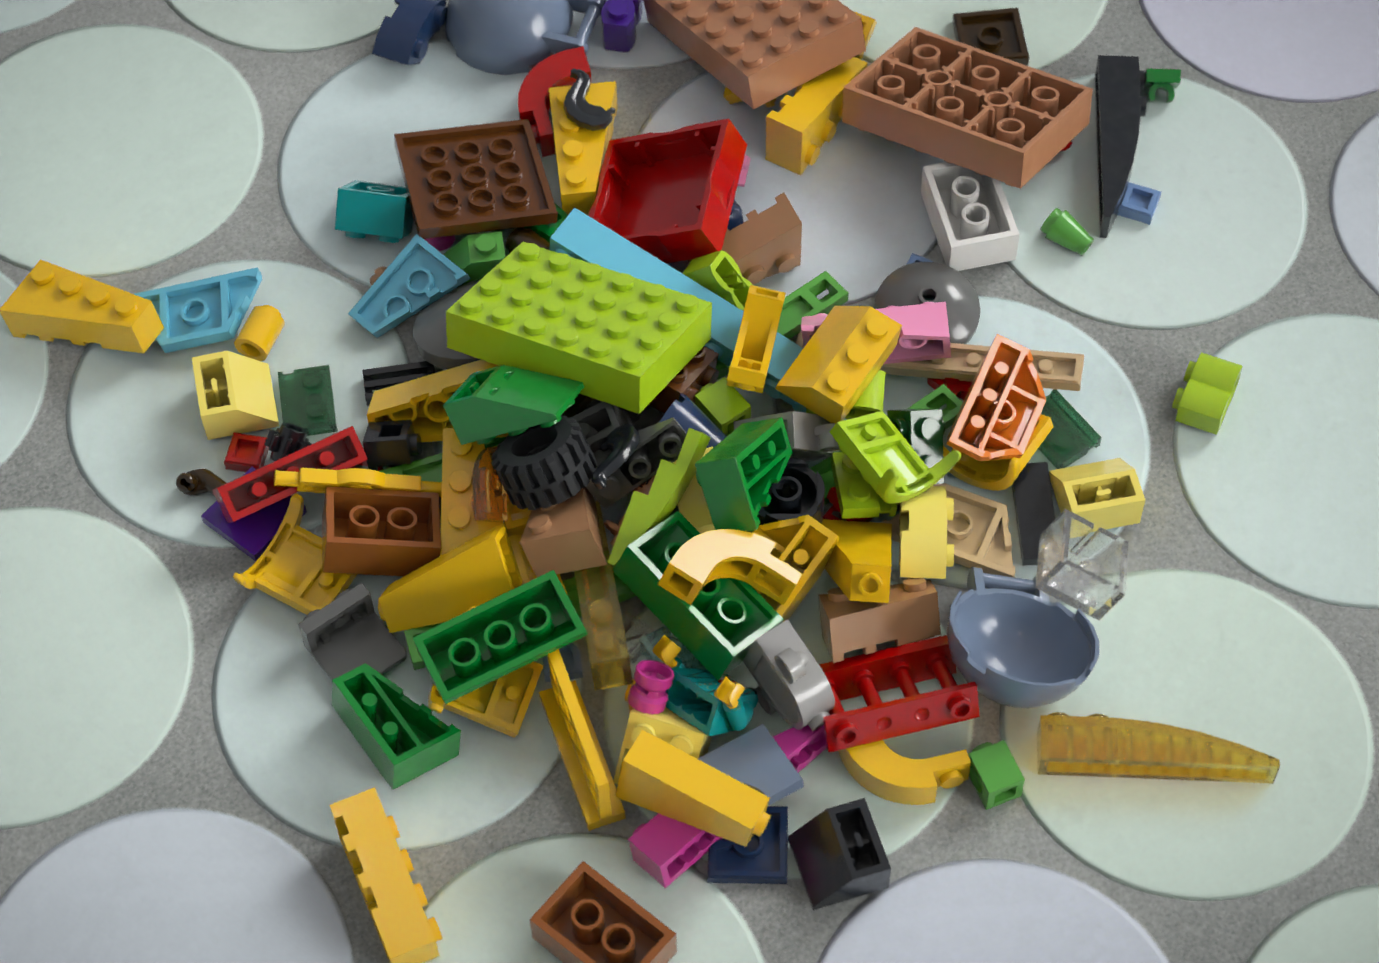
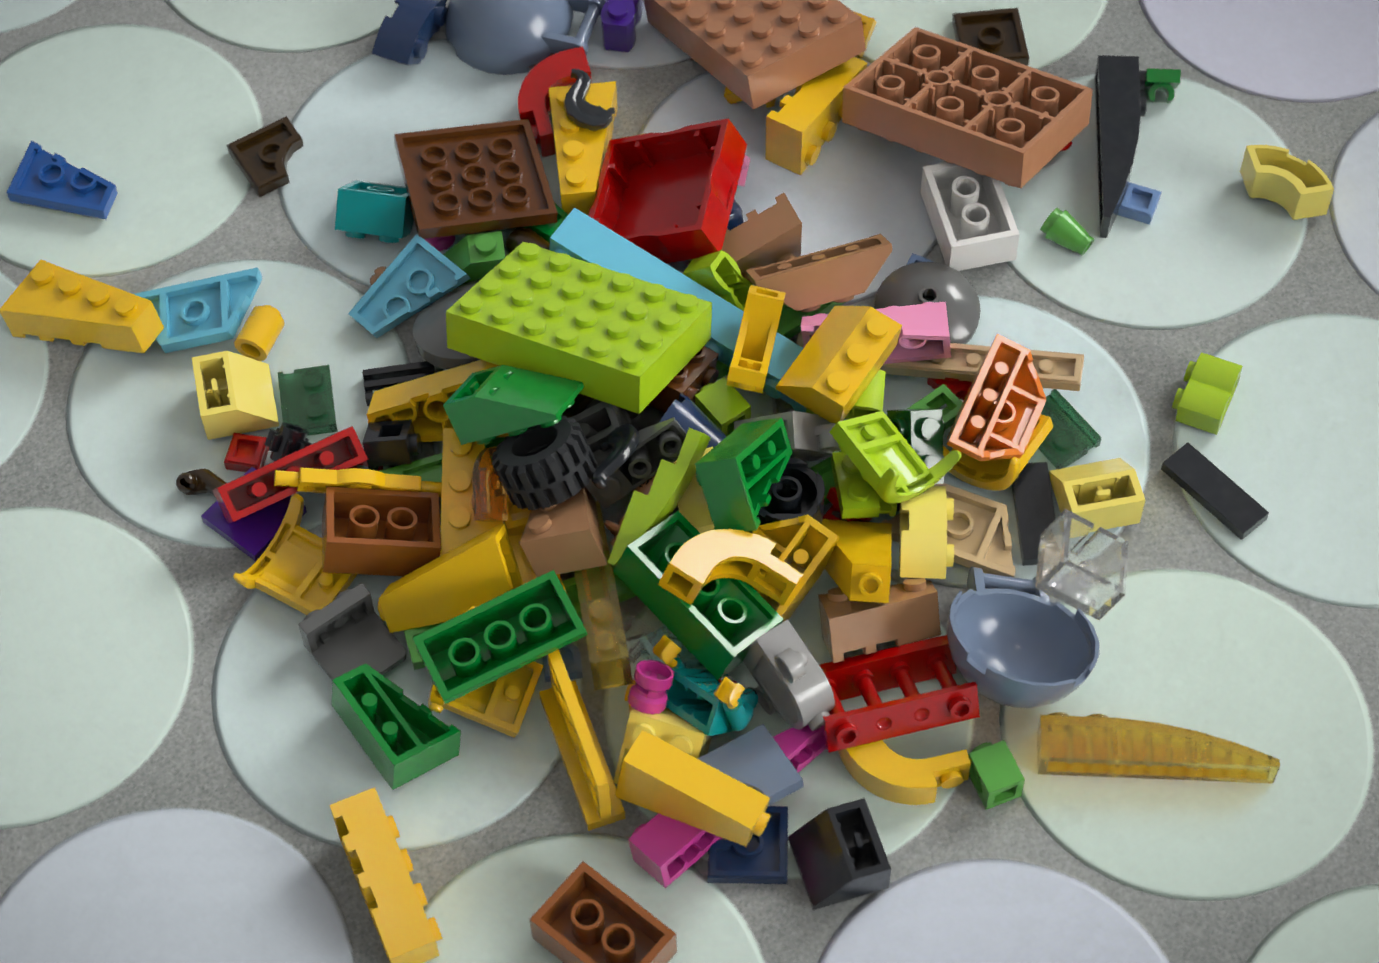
(57, 185): none -> blue wing
(265, 155): none -> dark brown tile
(826, 274): none -> medium nougat wedge
(1214, 491): none -> black tile
(1286, 180): none -> light yellow brick

